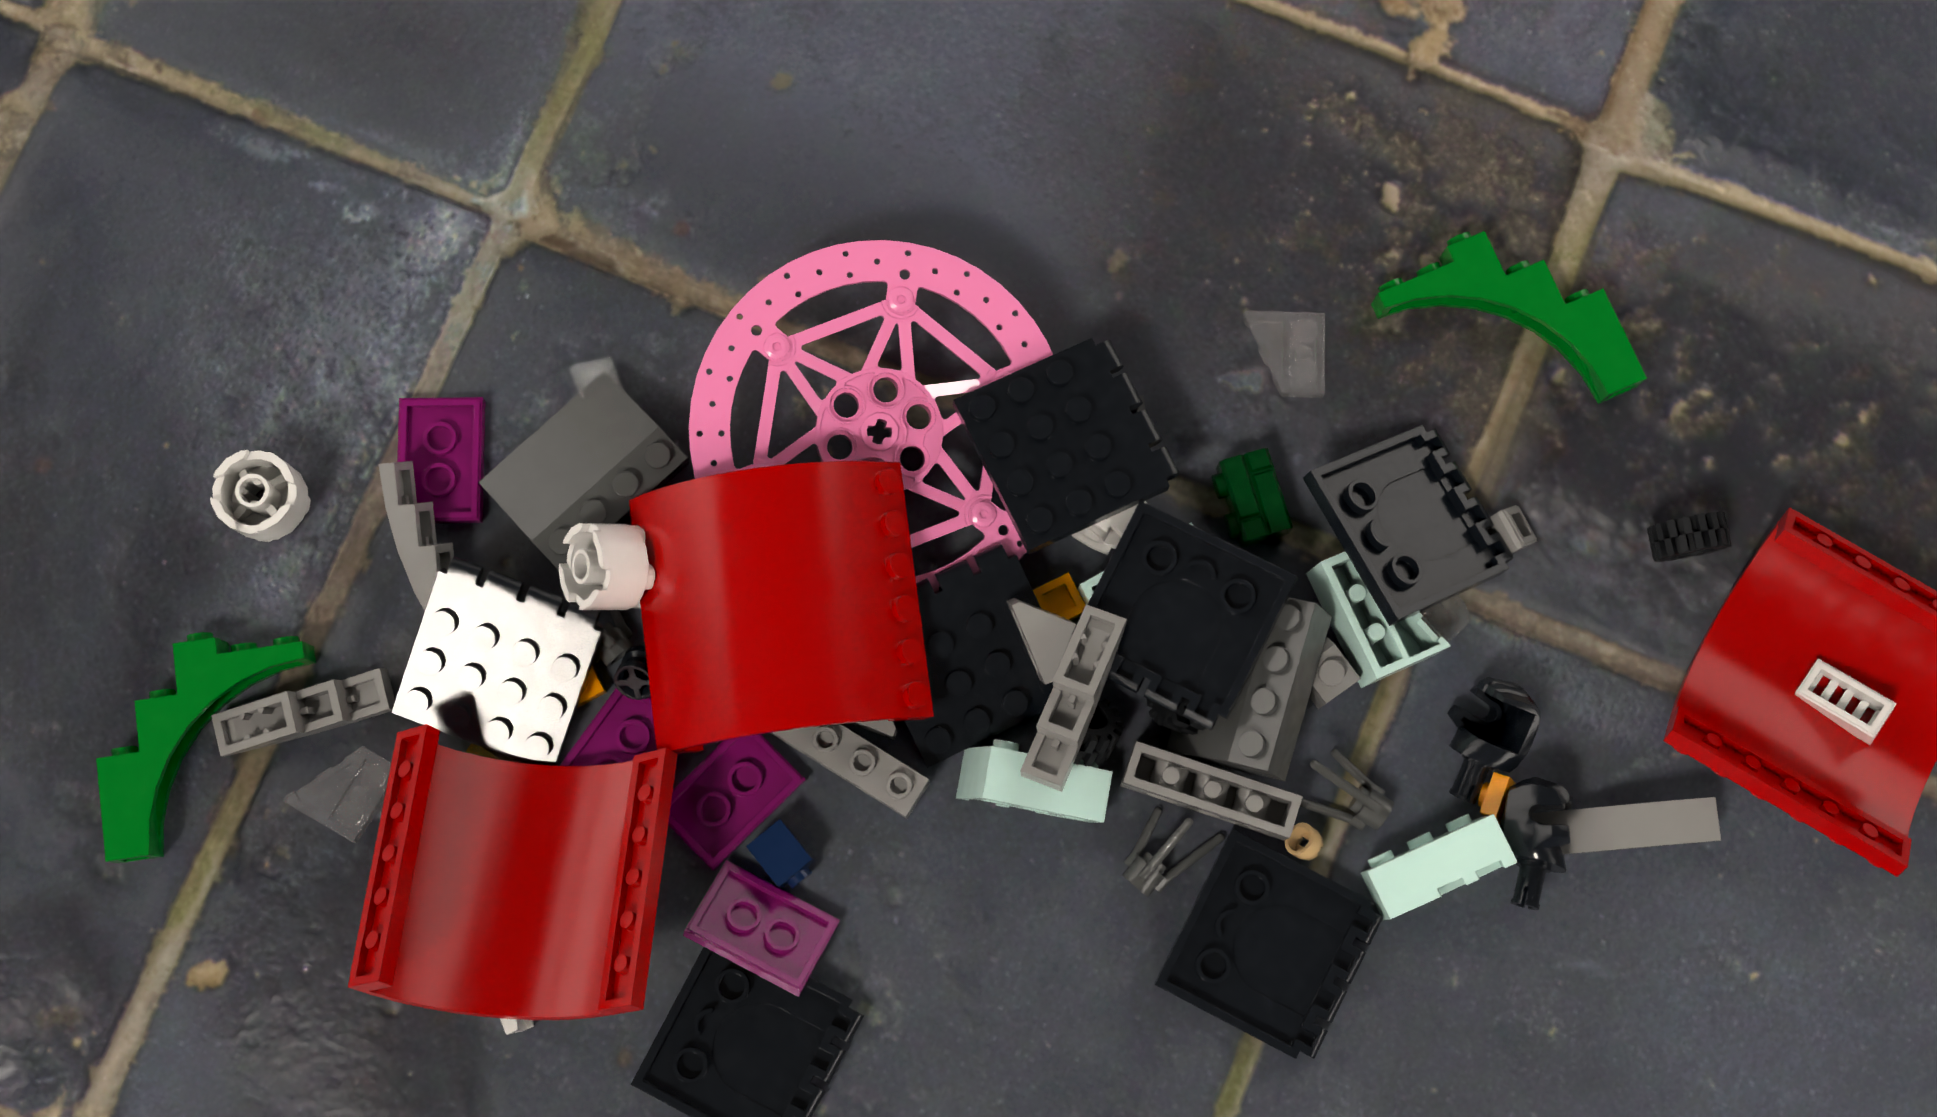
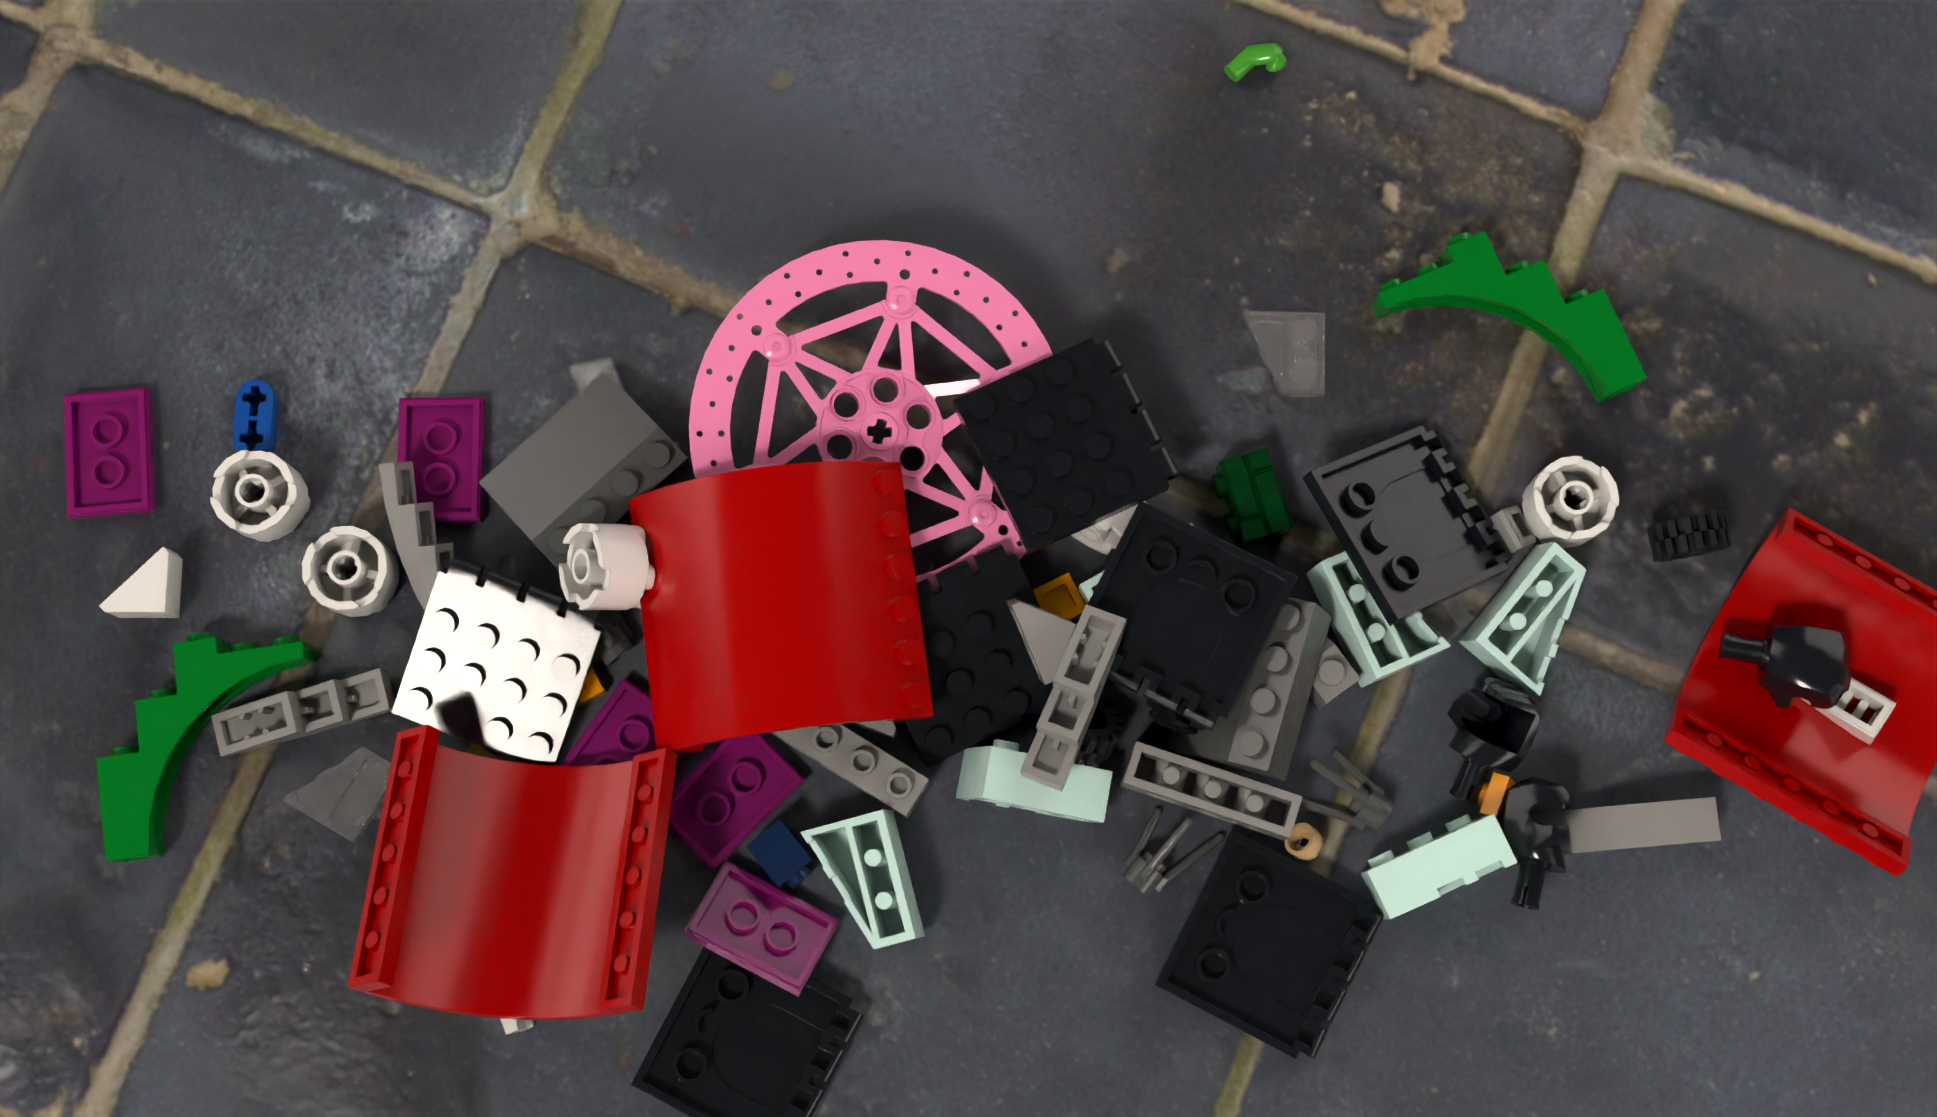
(109, 453): none -> magenta tile
(151, 590): none -> white slope
(246, 418): none -> blue beam
(341, 551): none -> white brick
(632, 674): black wheel -> none
(871, 875): none -> light aqua wedge
(1255, 55): none -> bright green arm
(1524, 619): none -> light aqua wedge
(1573, 478): none -> white brick
(1795, 662): none -> black piece

